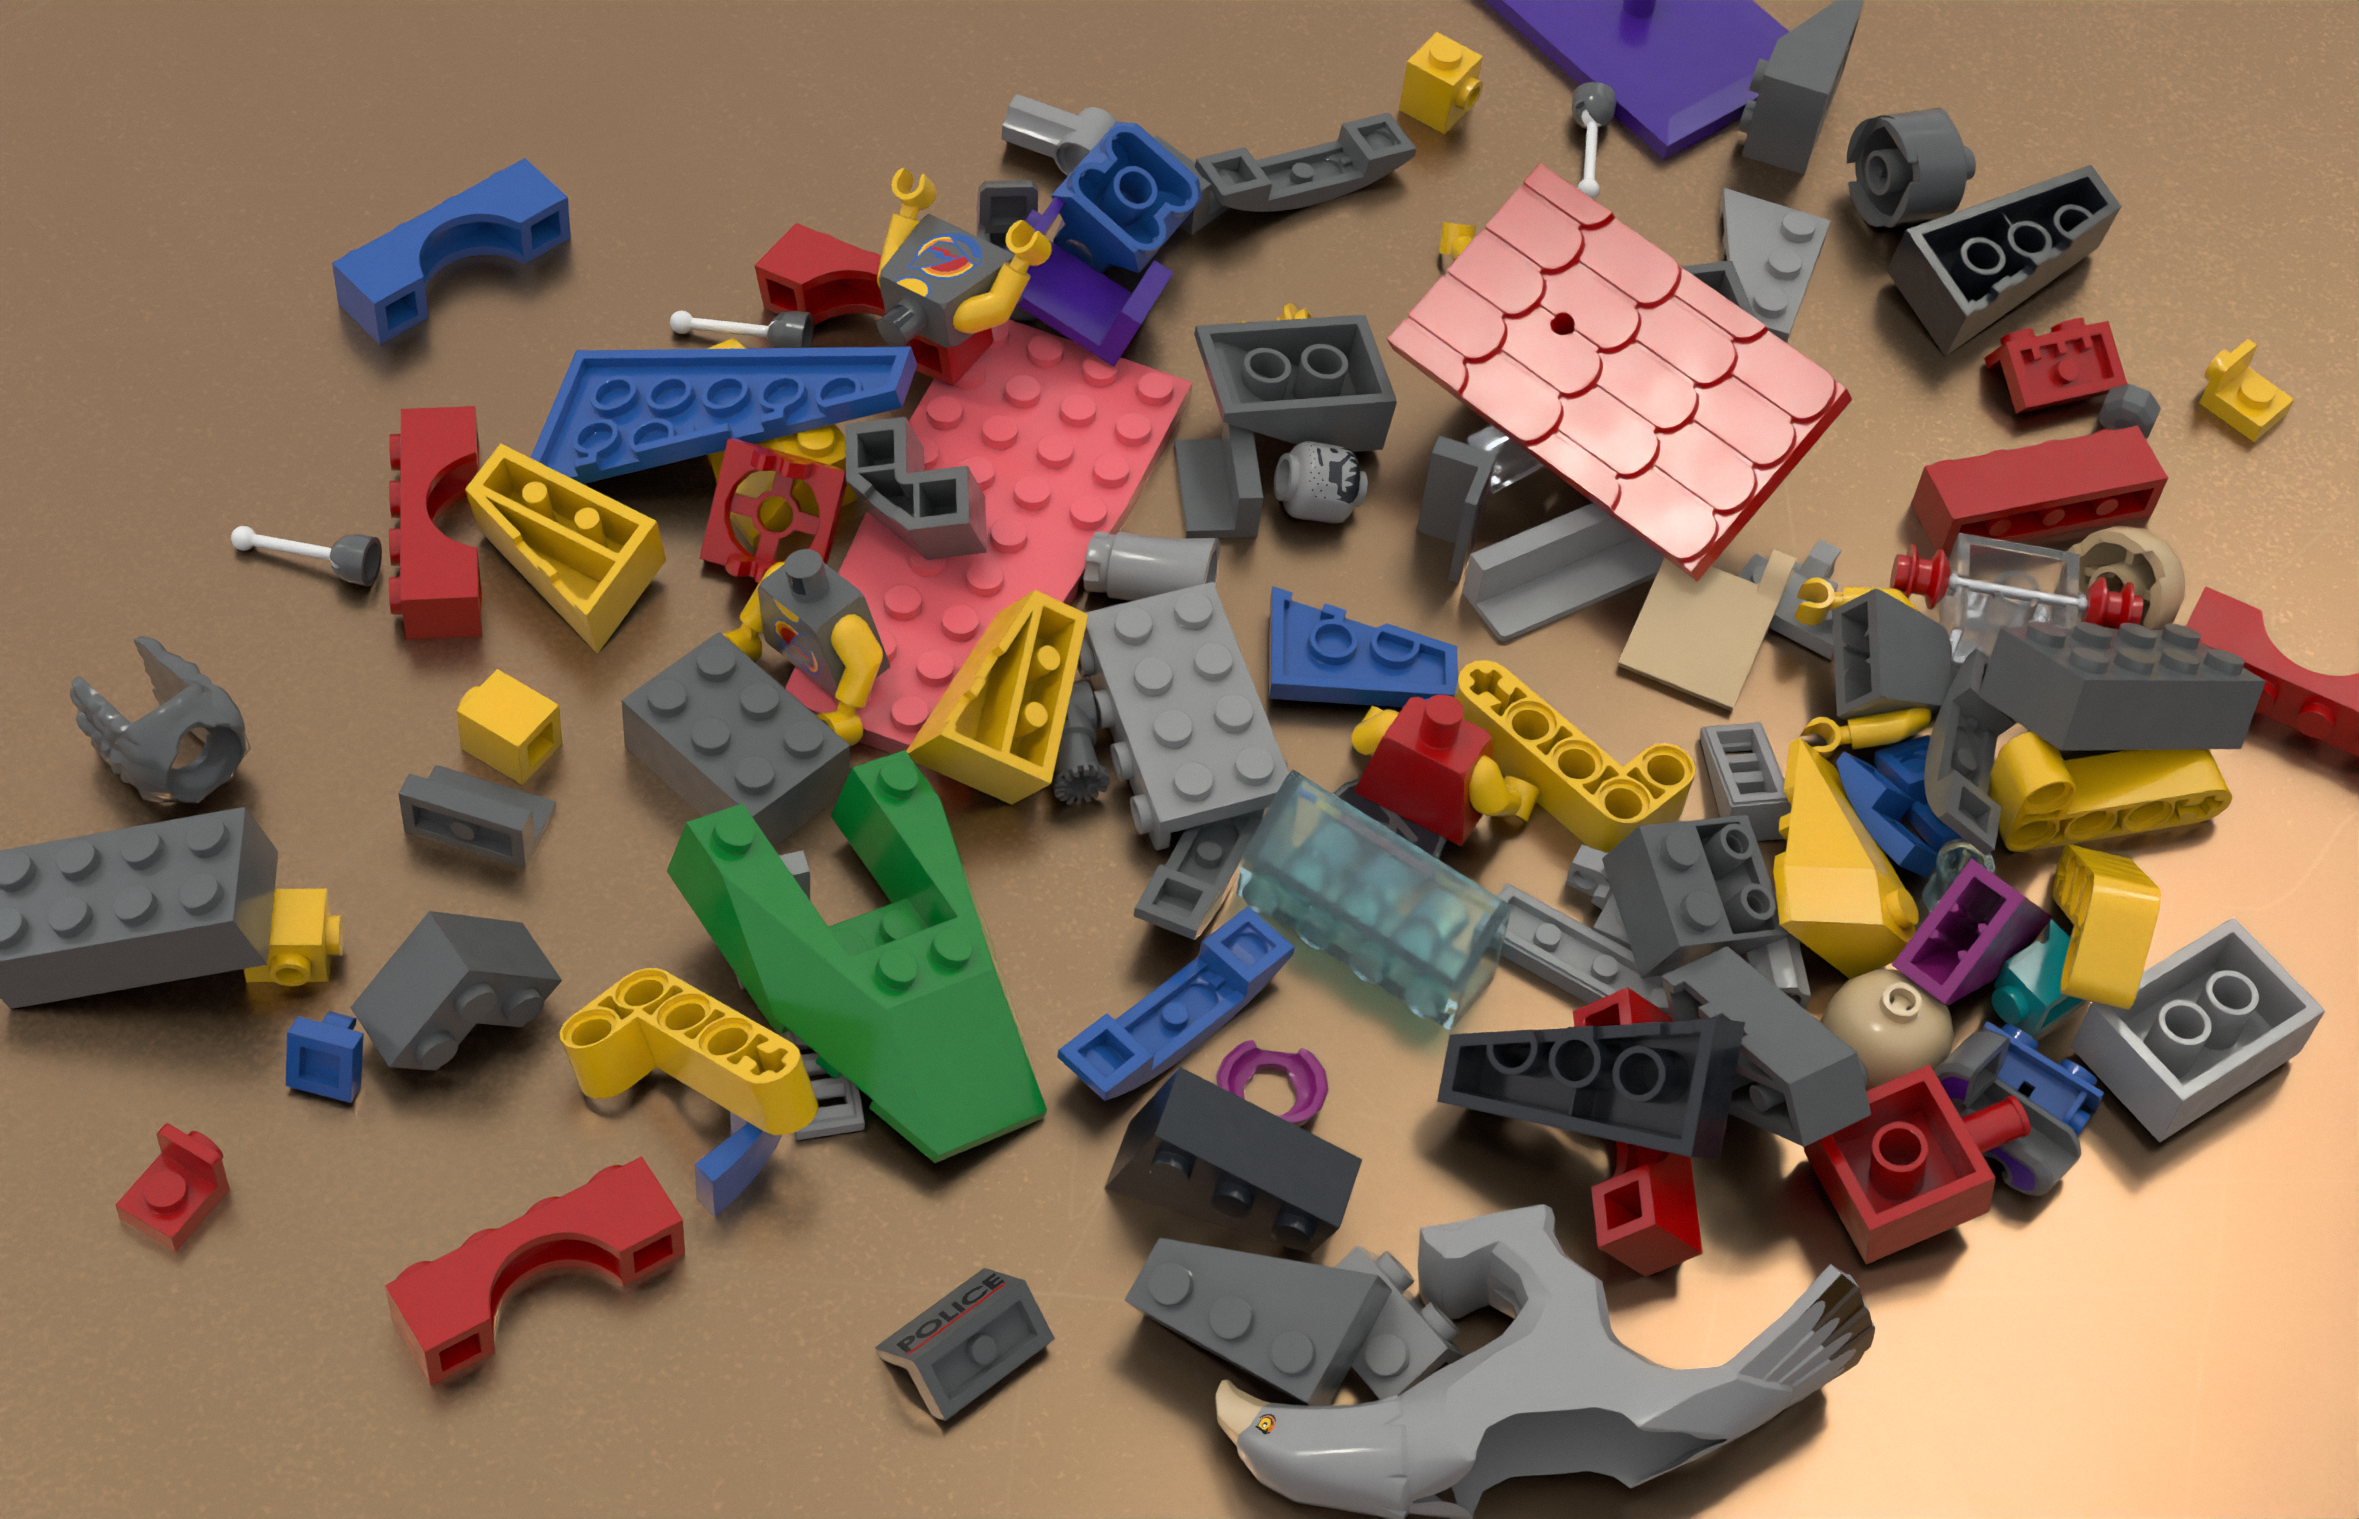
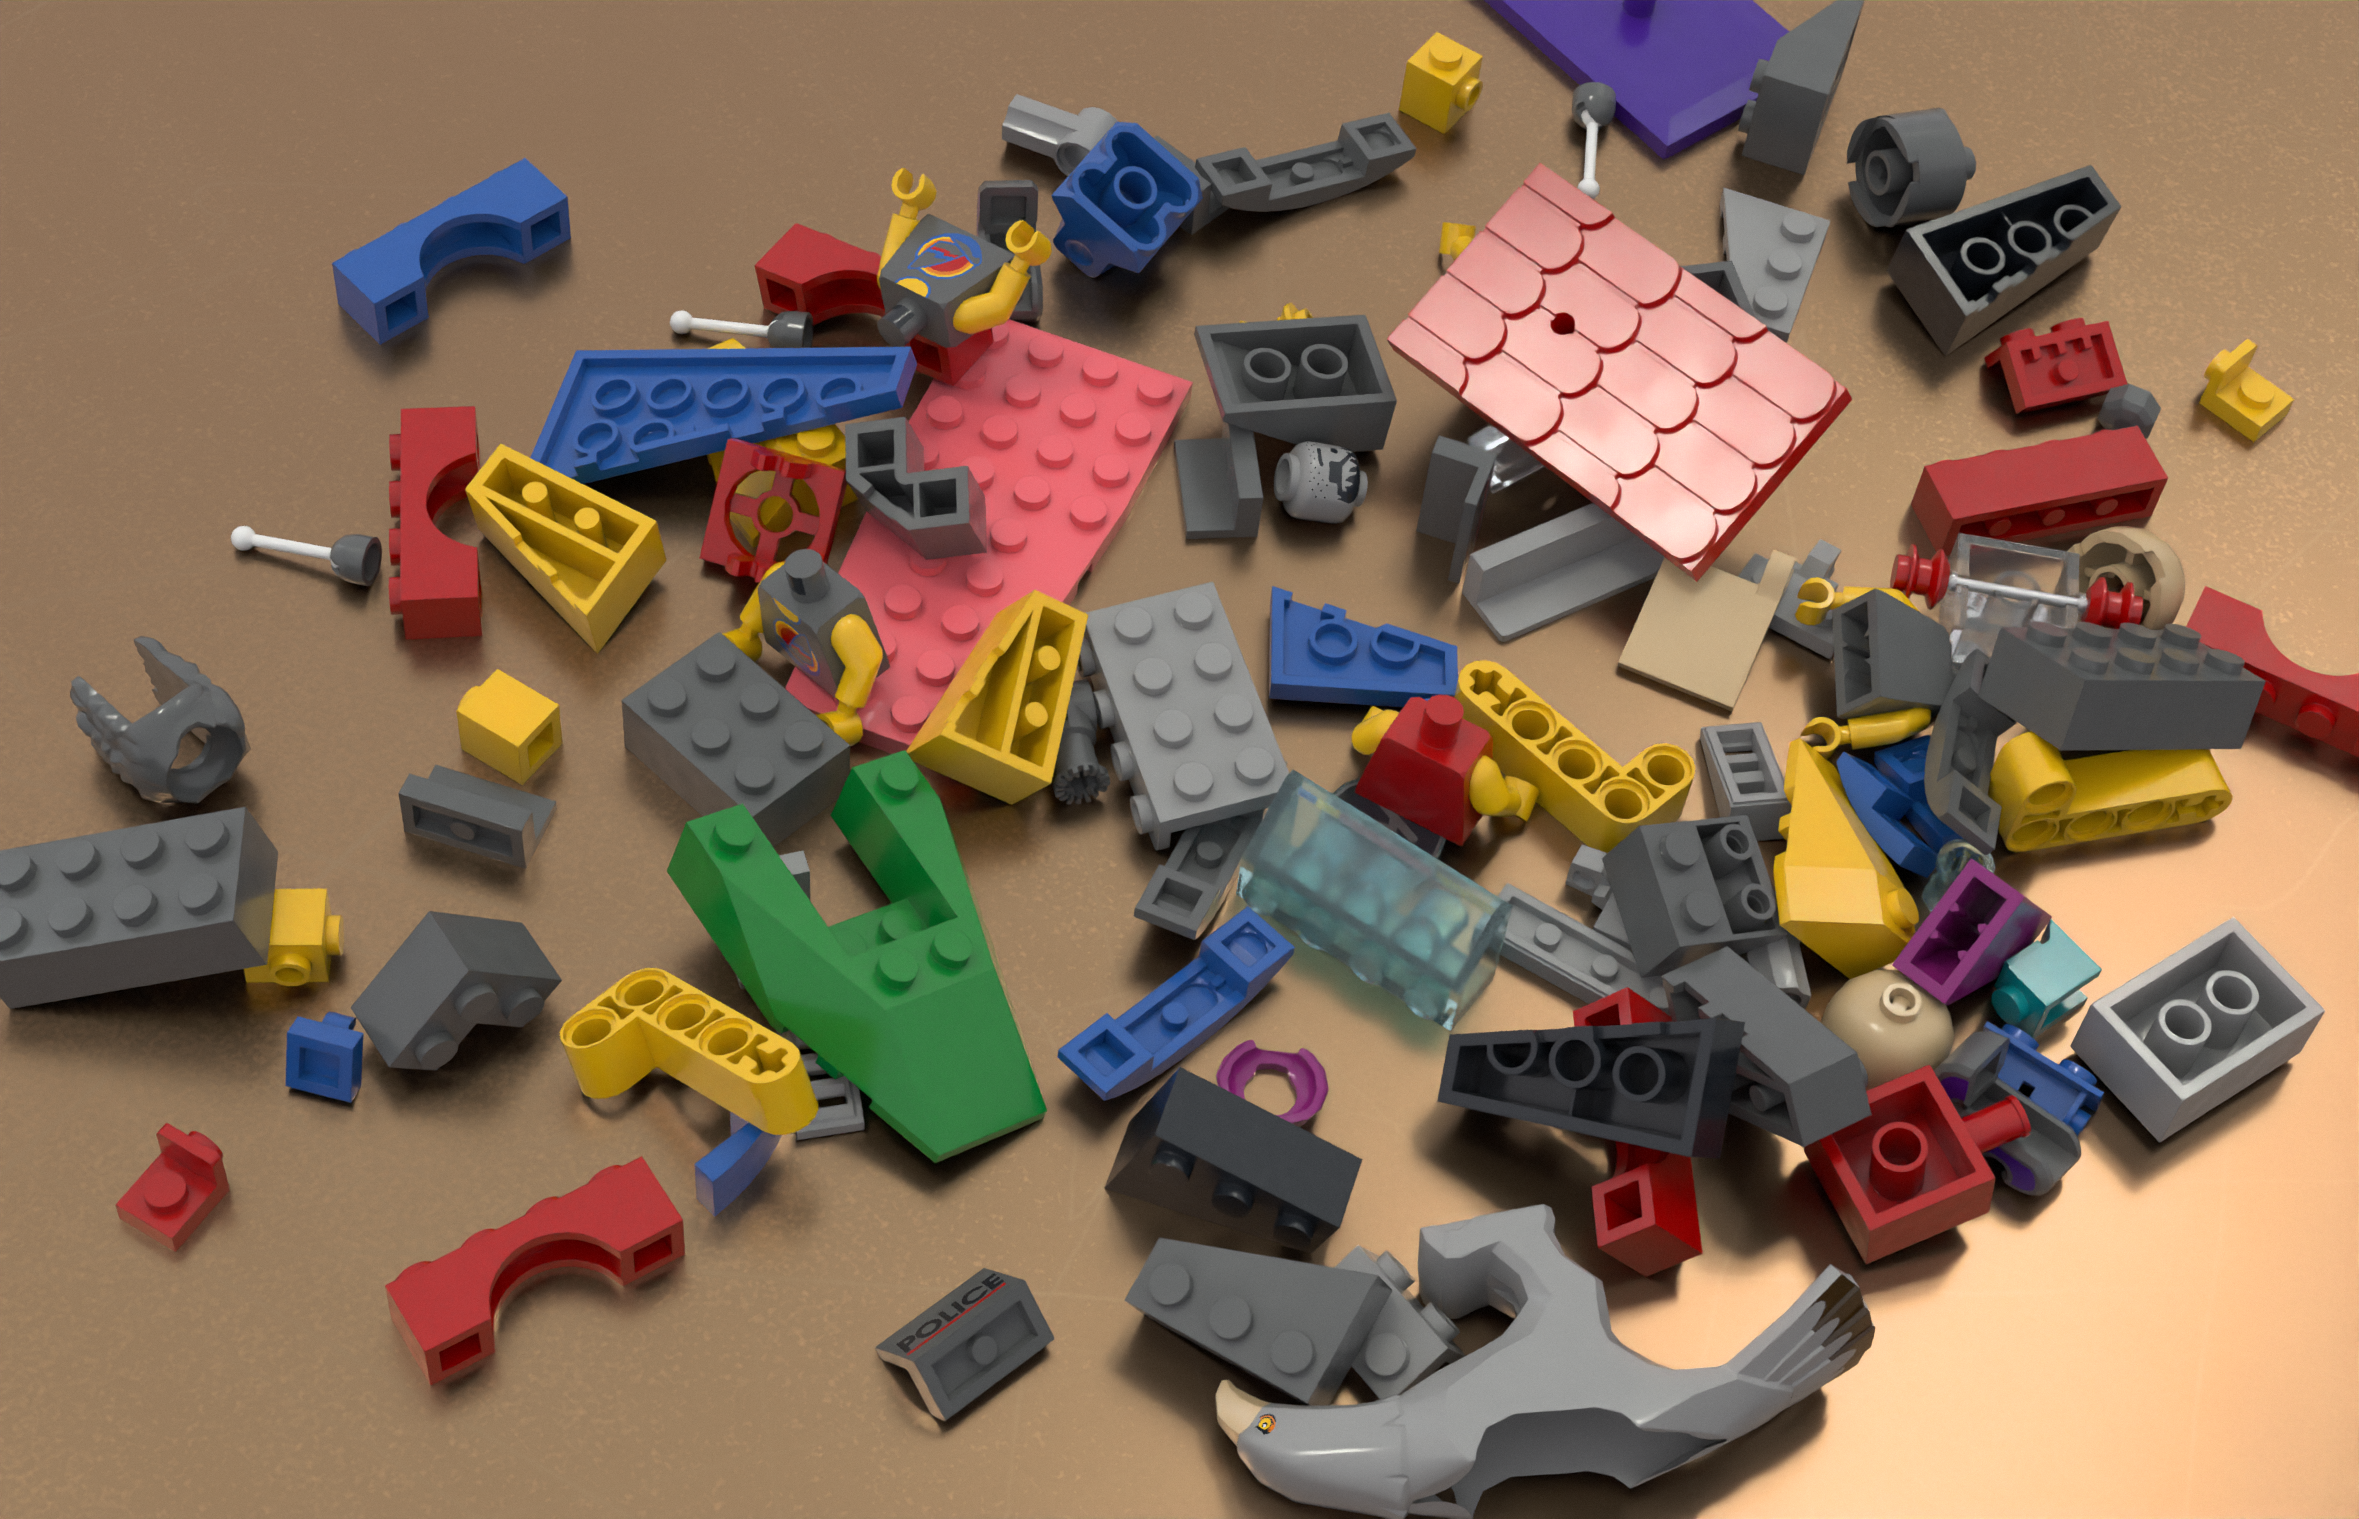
(1084, 301): dark purple panel -> none
(1146, 566): light grey plant -> none
(2113, 923): yellow beam -> none

